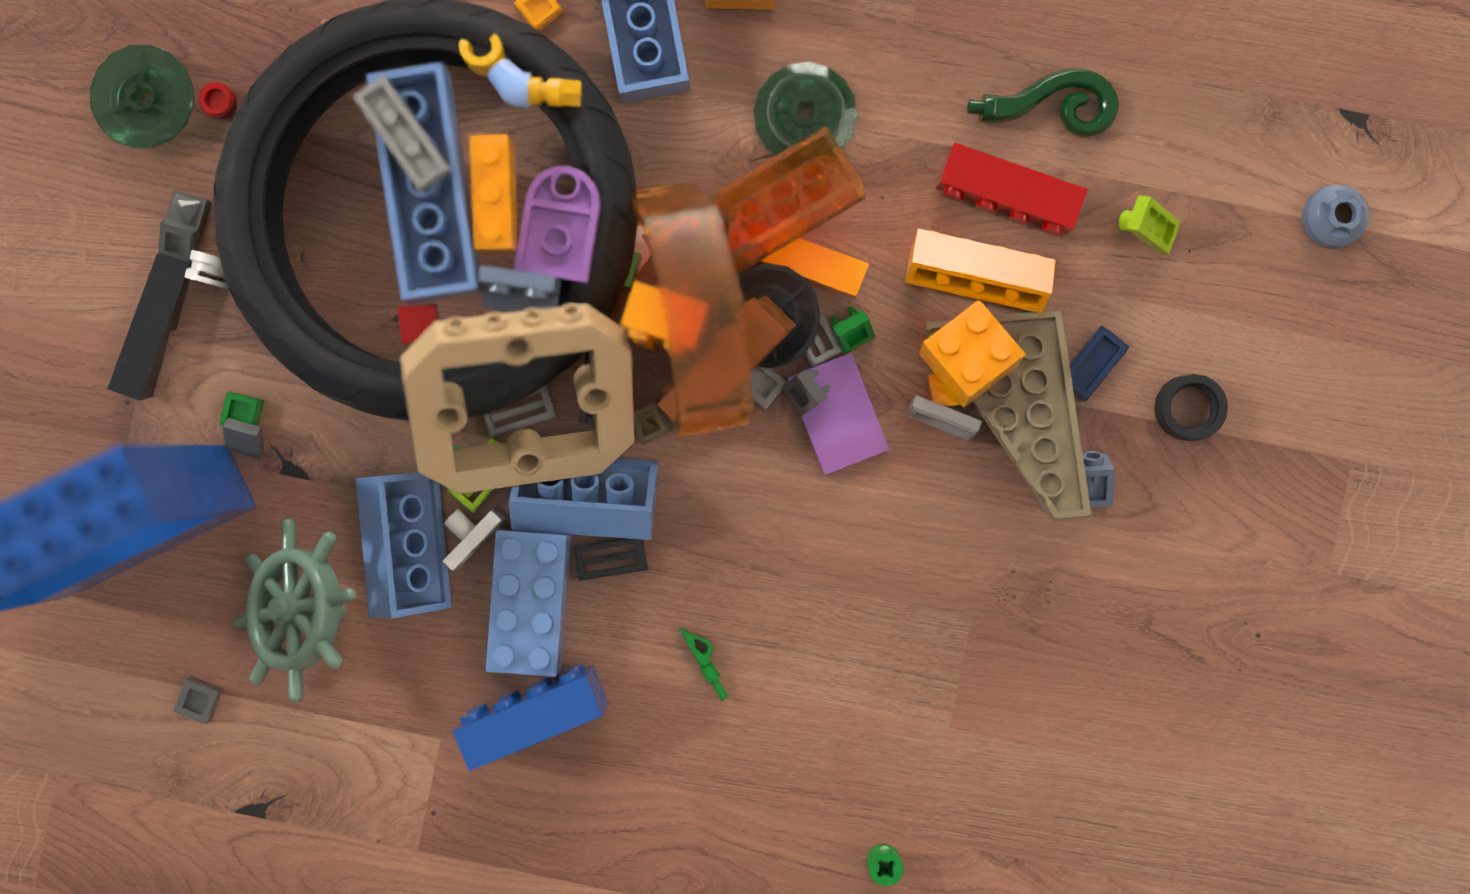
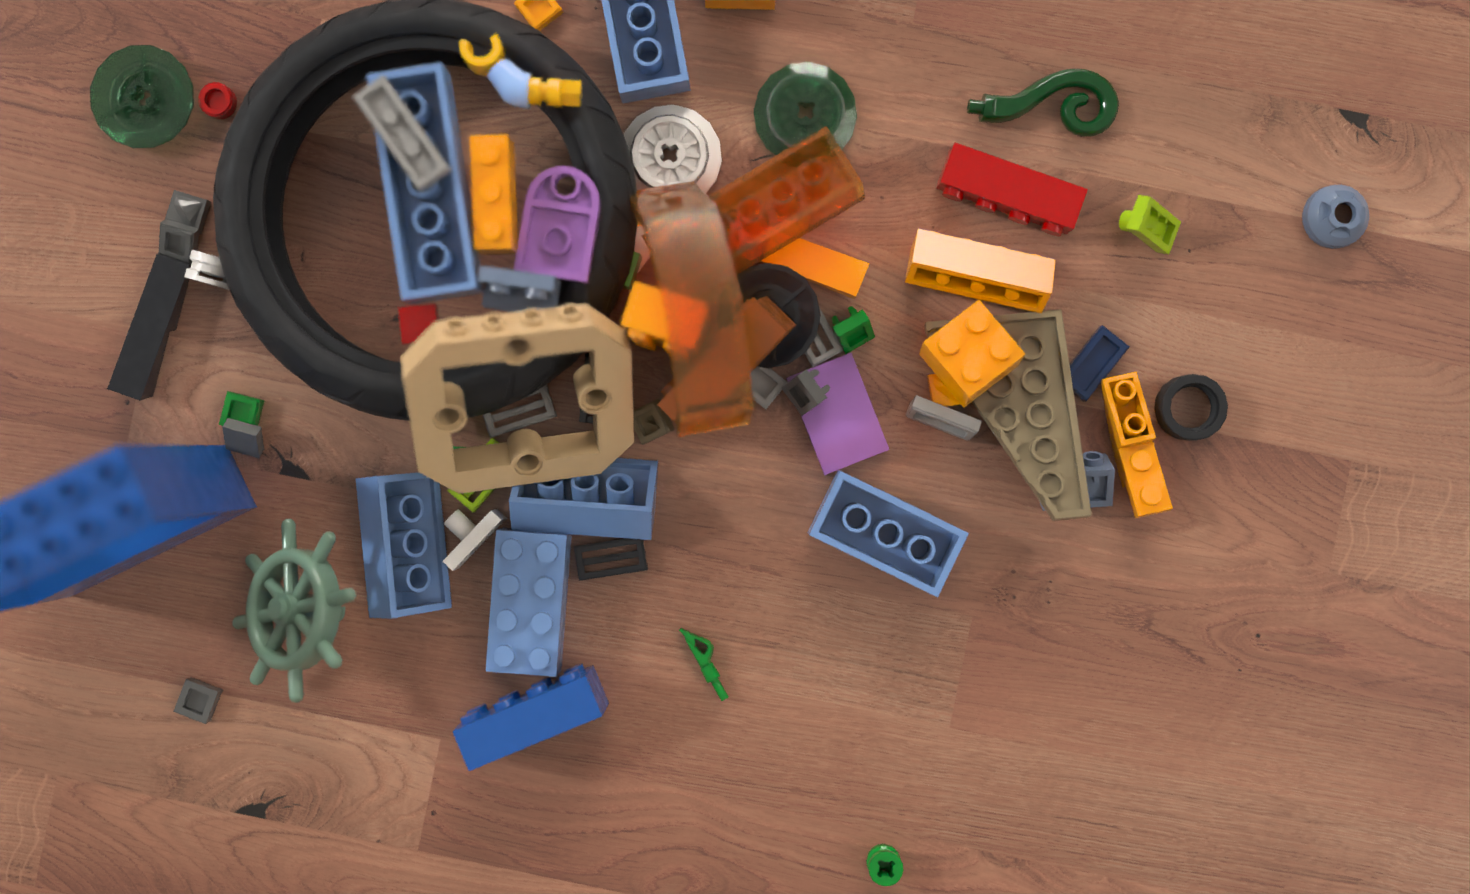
(673, 128): none -> white piece
(887, 533): none -> medium blue brick
(1133, 445): none -> light orange slope

